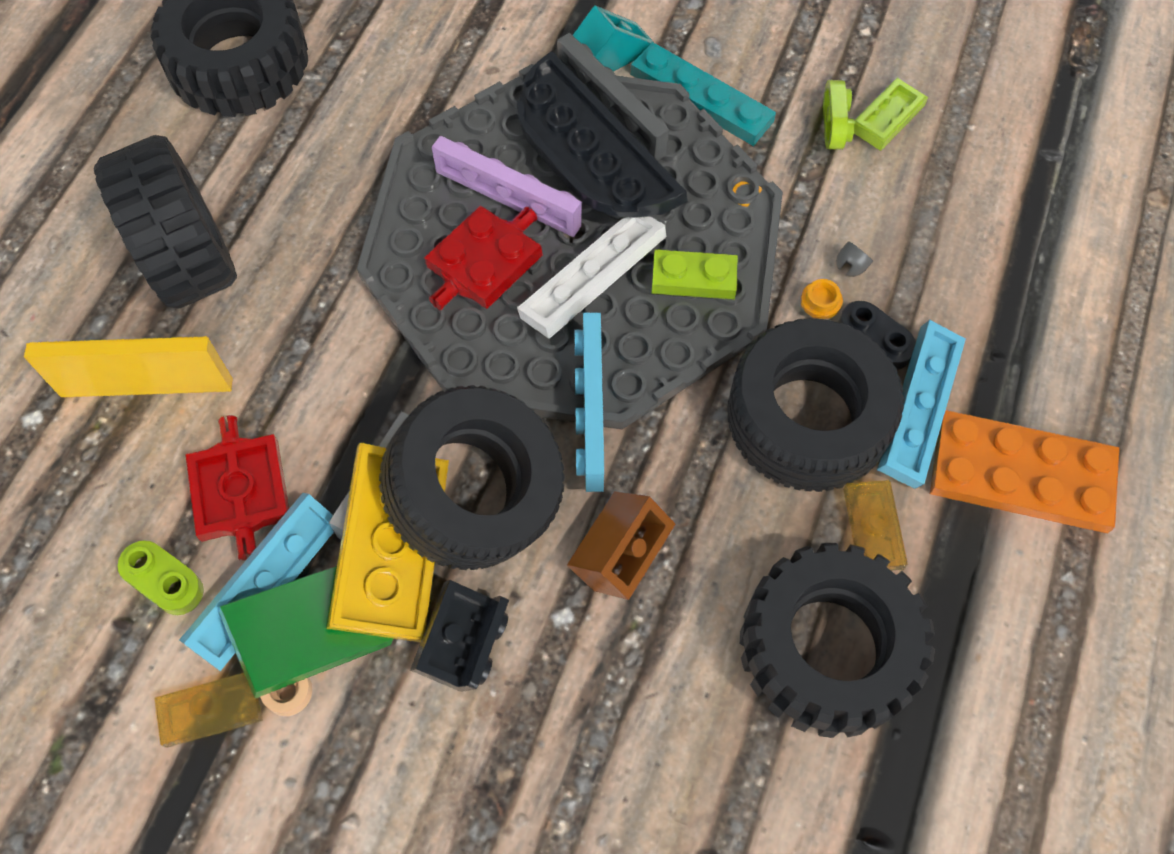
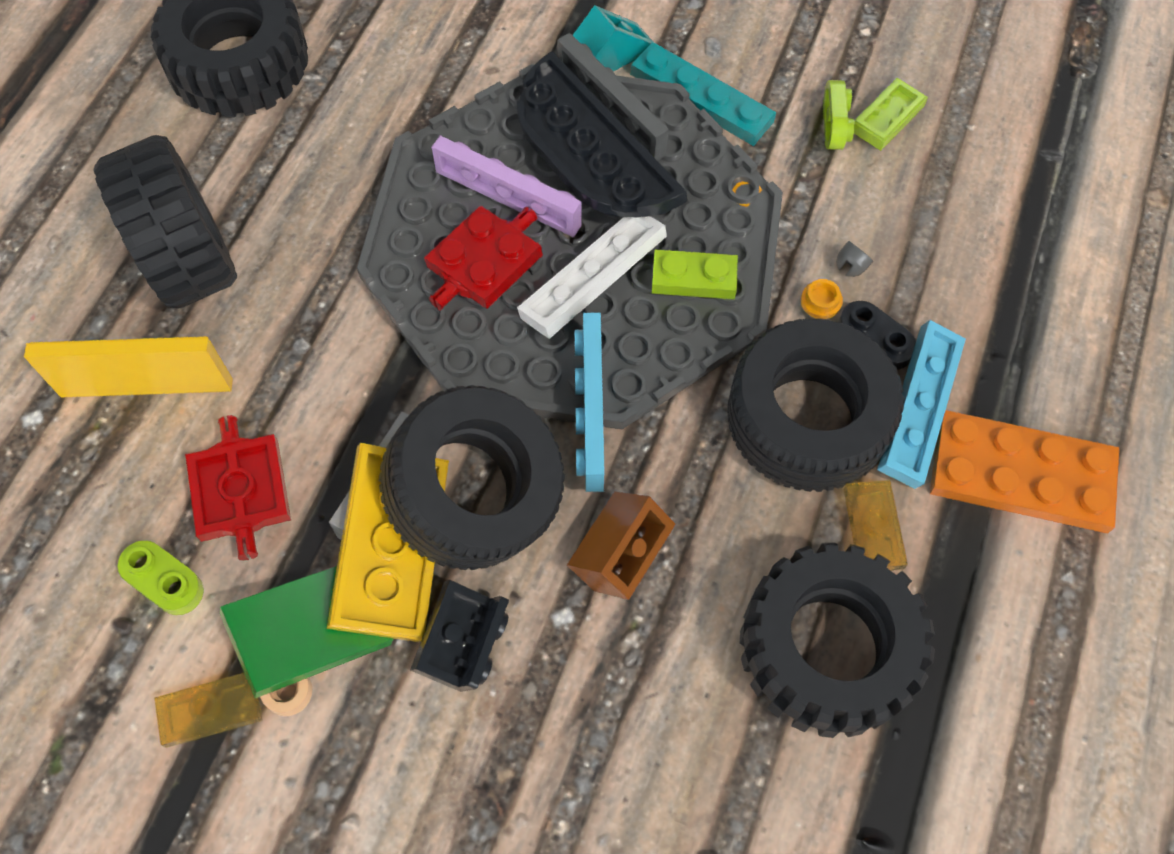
(272, 564): medium azure plate -> none

